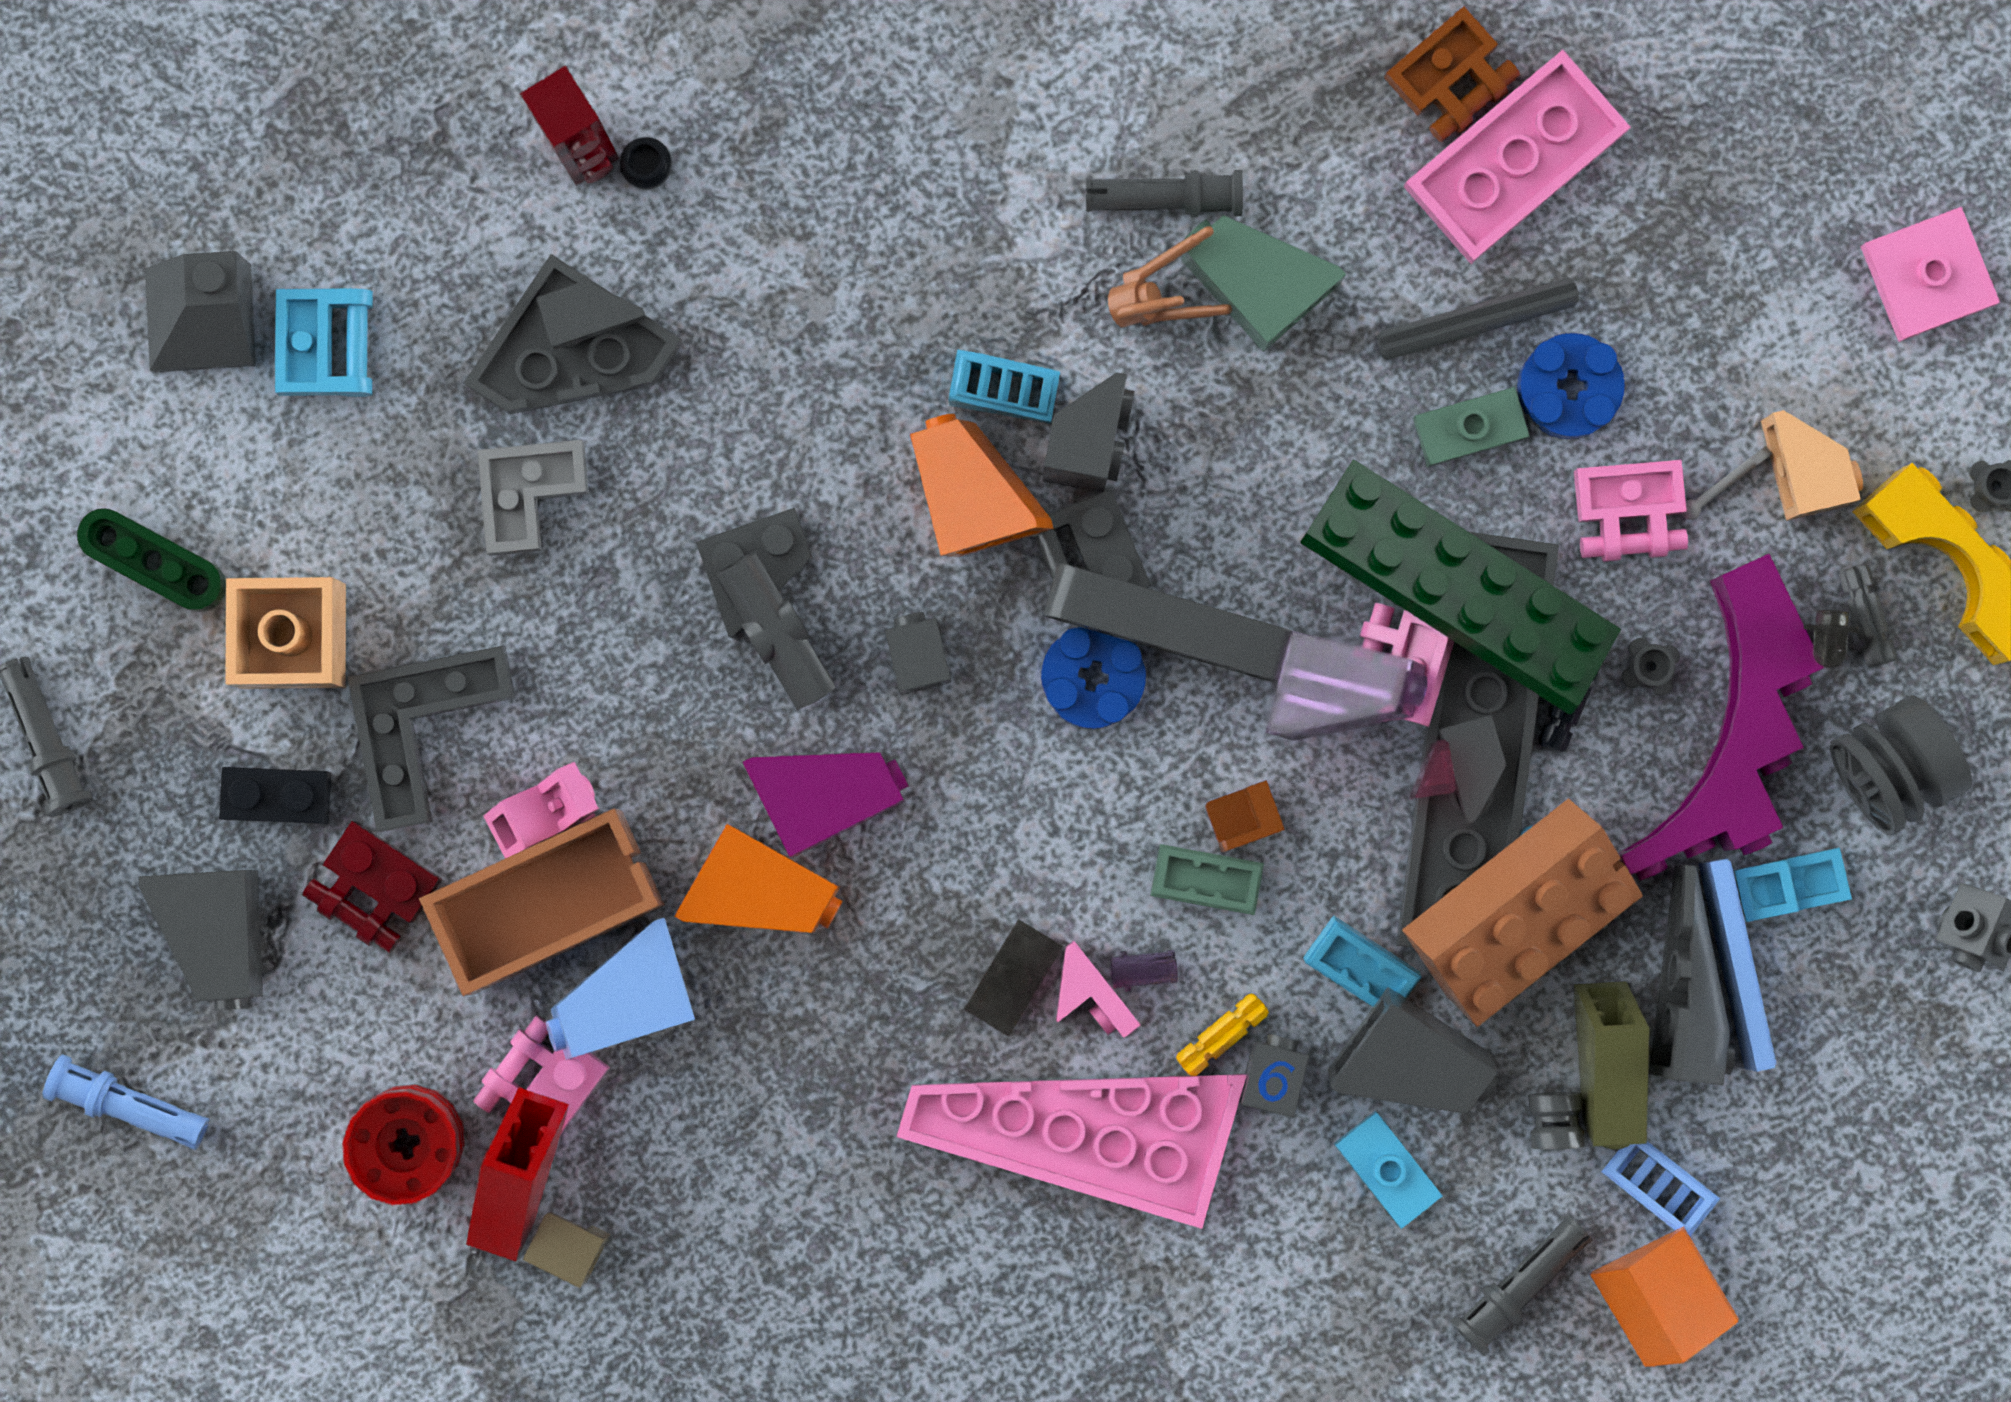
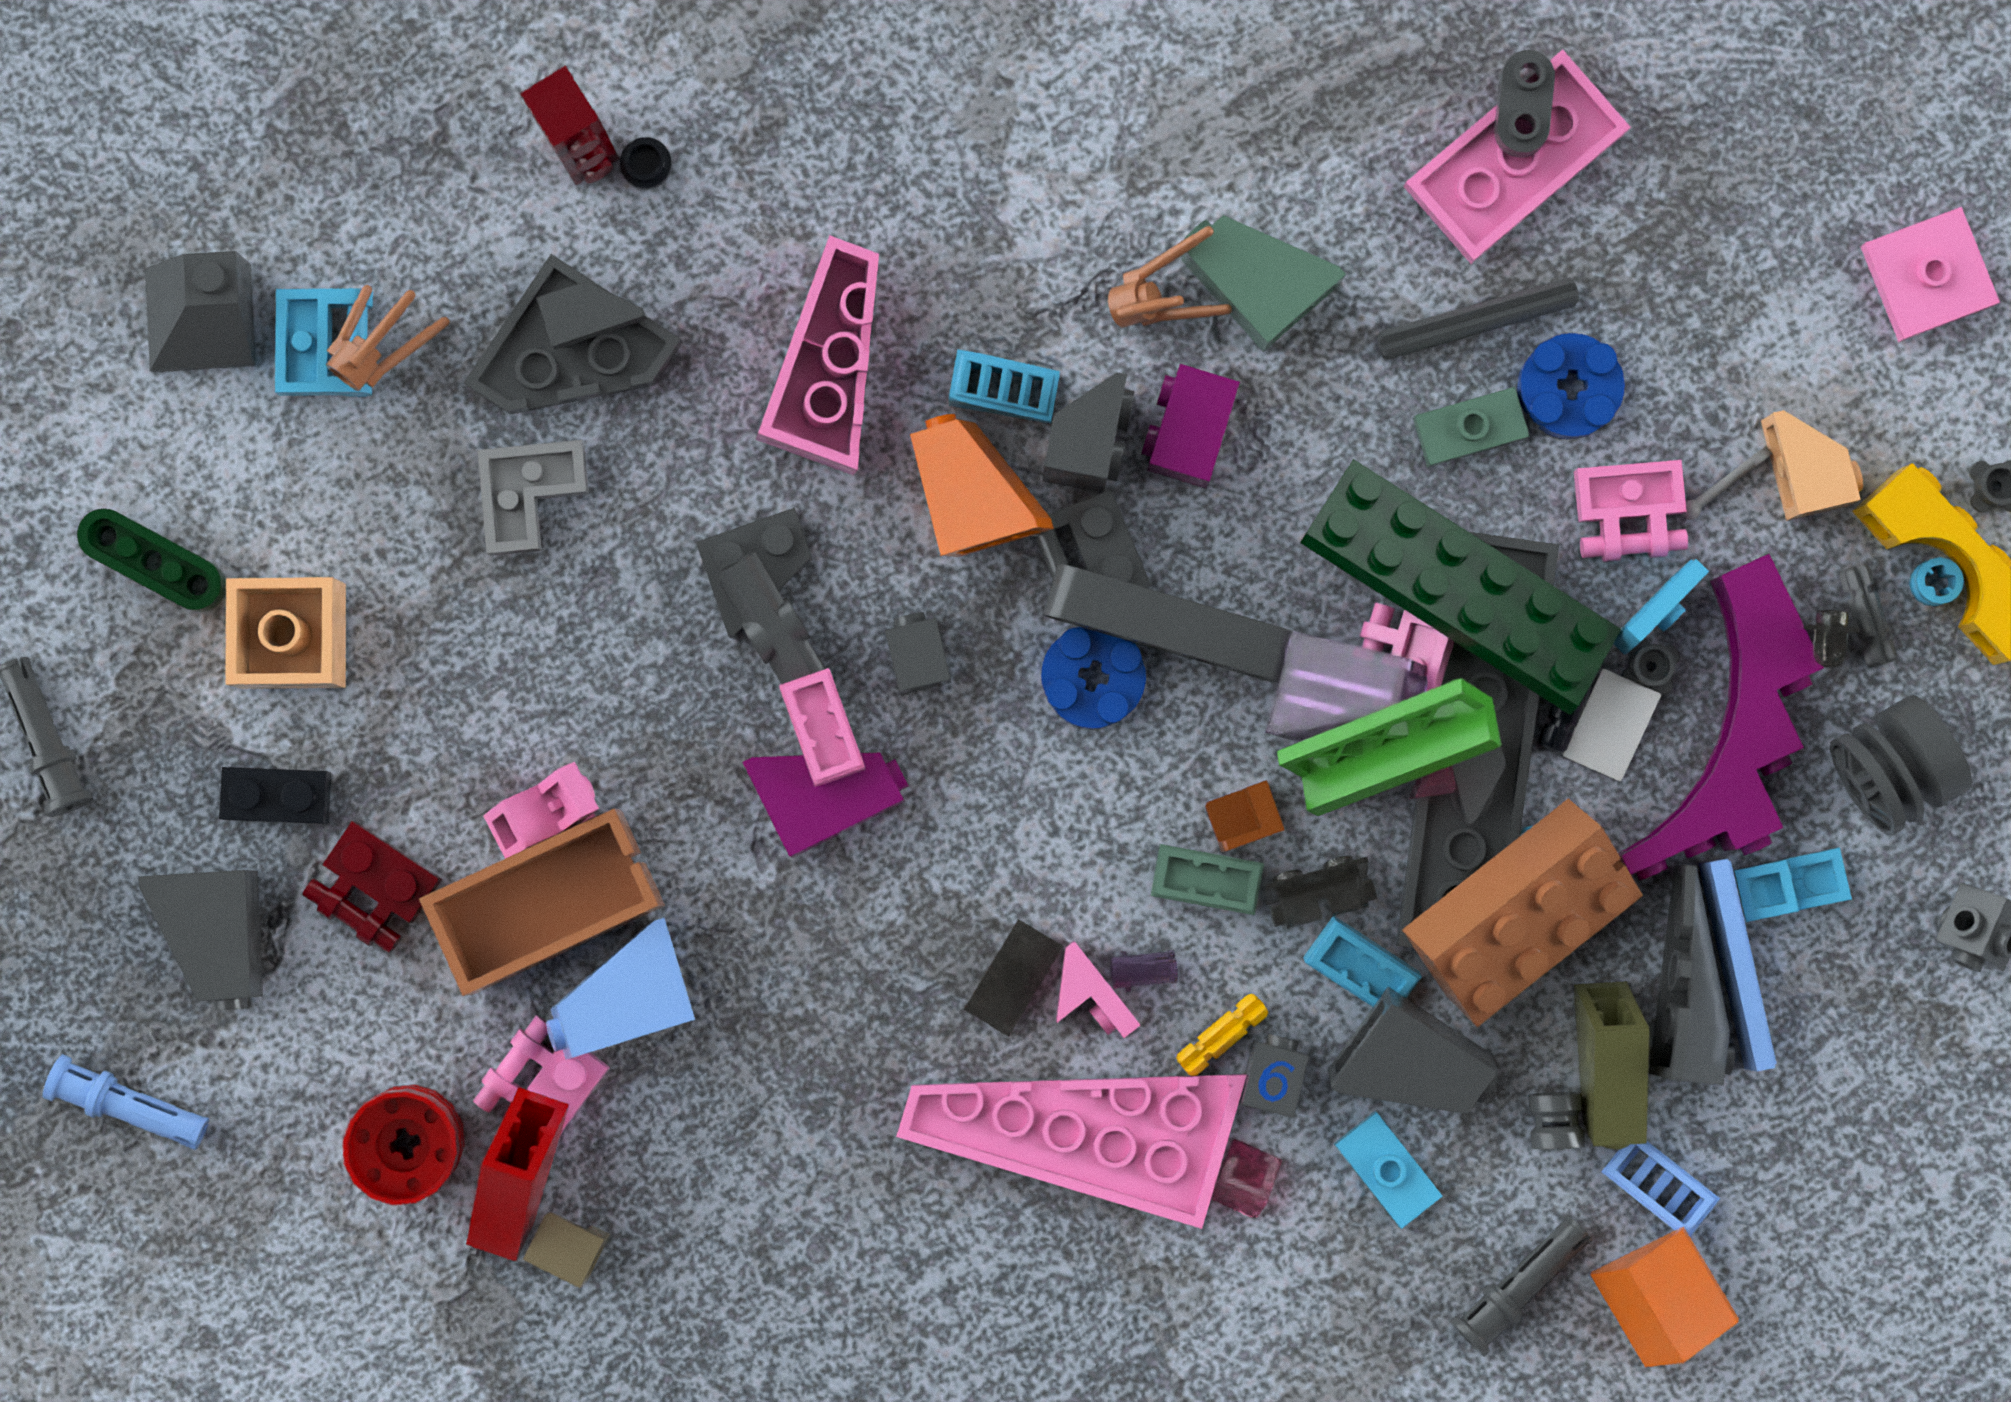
(356, 360): none -> nougat plant
(384, 717): dark grey plate -> none
(758, 888): orange slope -> none
(822, 727): none -> bright pink plate
(823, 378): none -> bright pink wedge
(1192, 425): none -> magenta brick
(1193, 193): dark grey pin -> none
(1246, 1179): none -> clear pink slope
(1299, 893): none -> clear smoke hinge
(1393, 746): none -> bright green fence
(1441, 62): dark orange plate -> none
(1524, 101): none -> dark grey plate
(1612, 724): none -> white sticker
(1662, 608): none -> medium azure plate
(1945, 569): none -> medium azure bush

